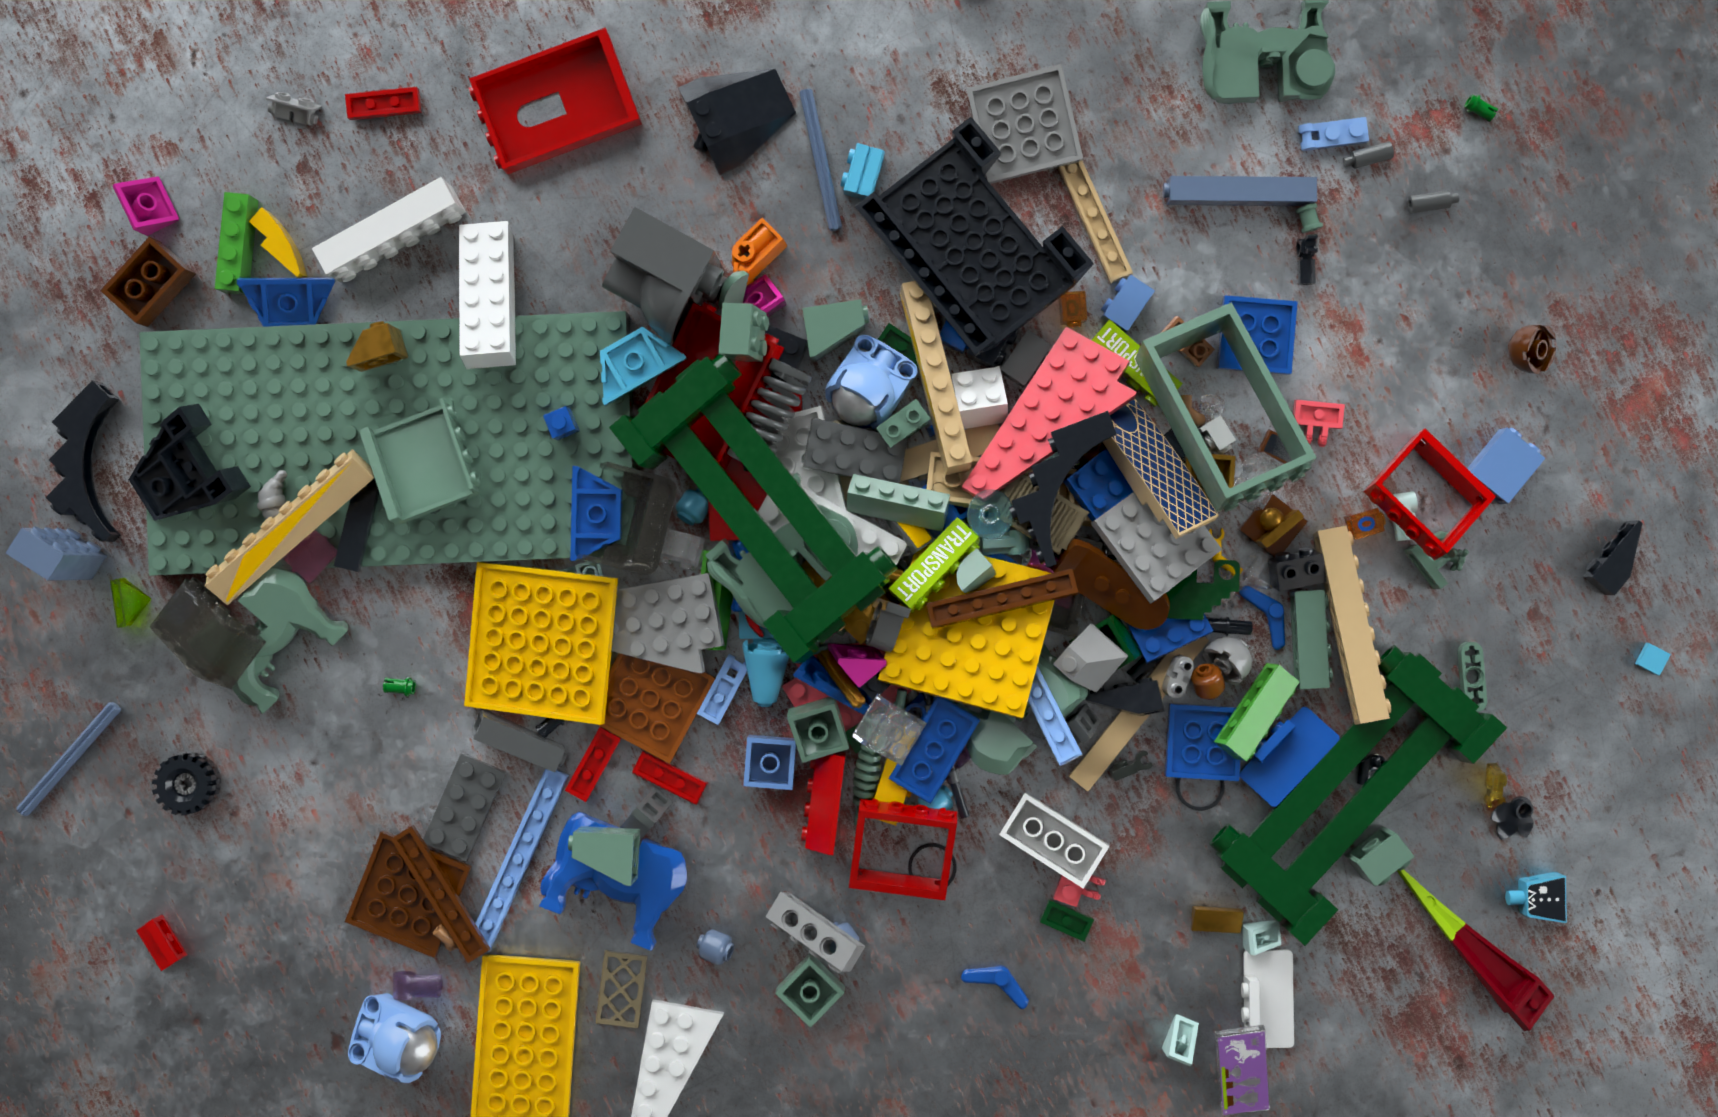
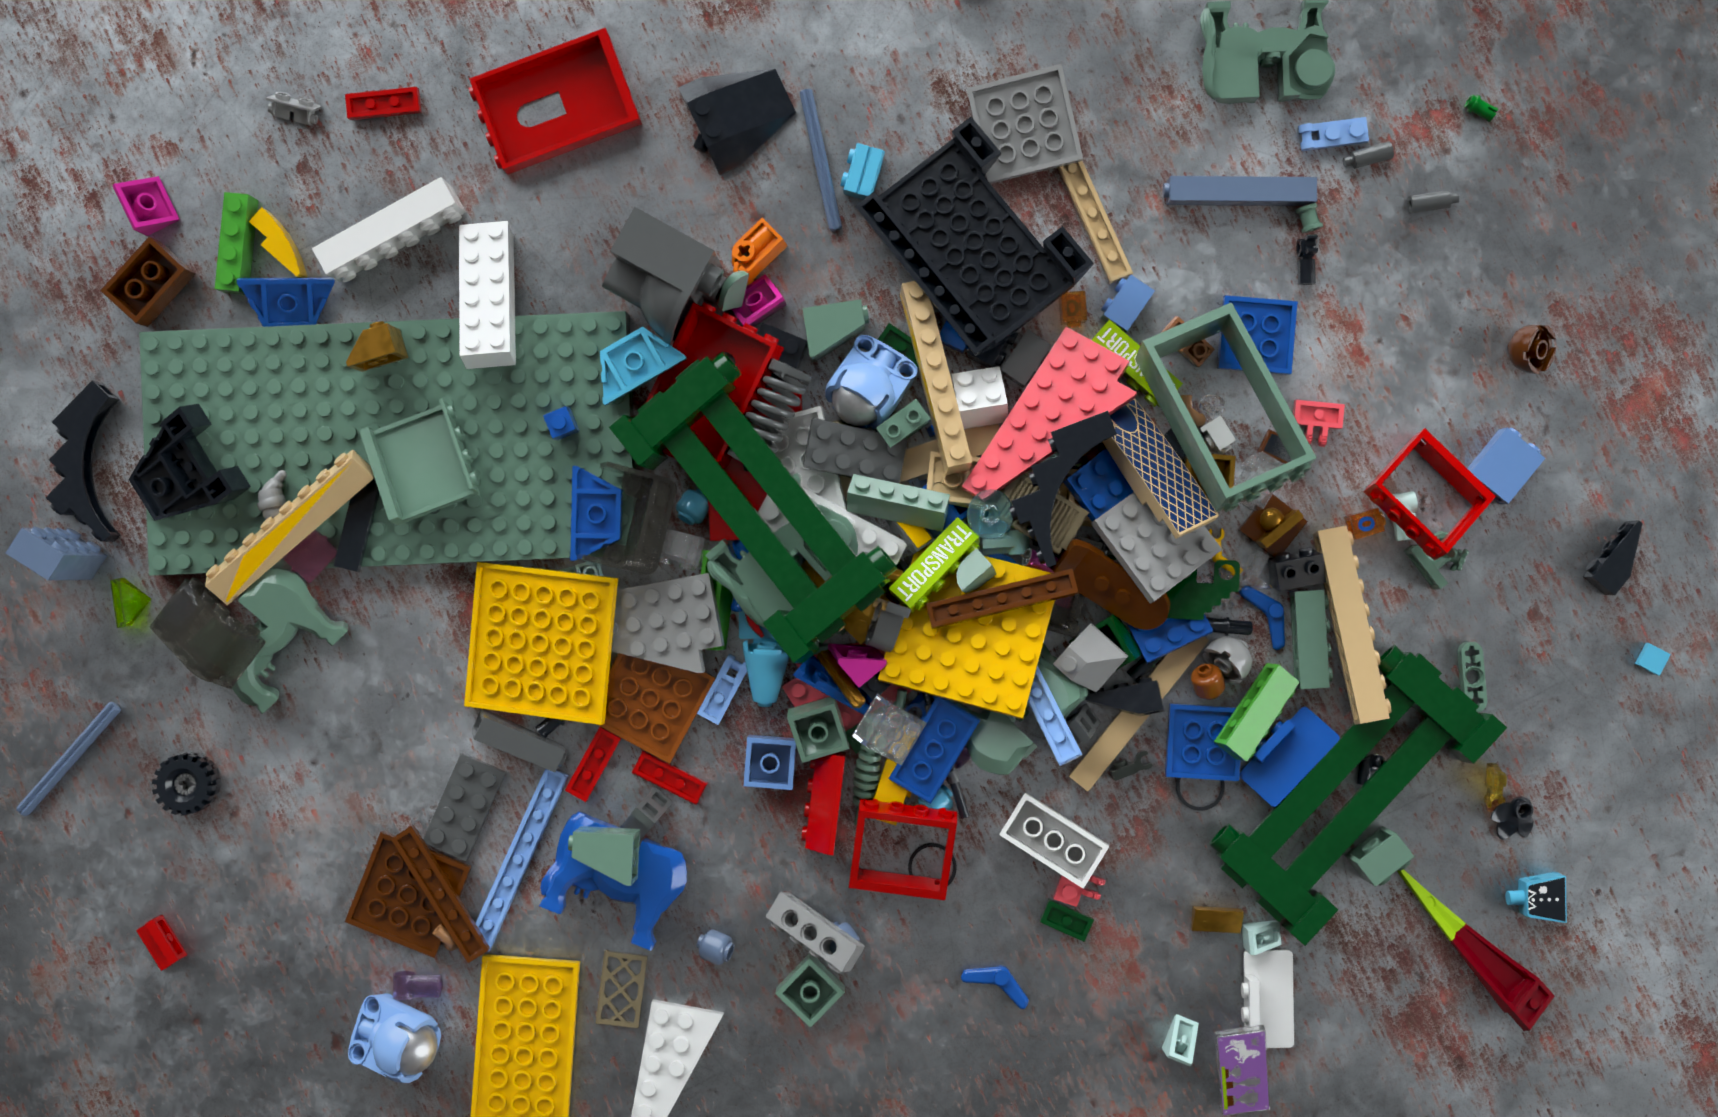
(403, 686): green pin -> none
(743, 332): sand green brick -> none
(1177, 676): light grey piece -> none

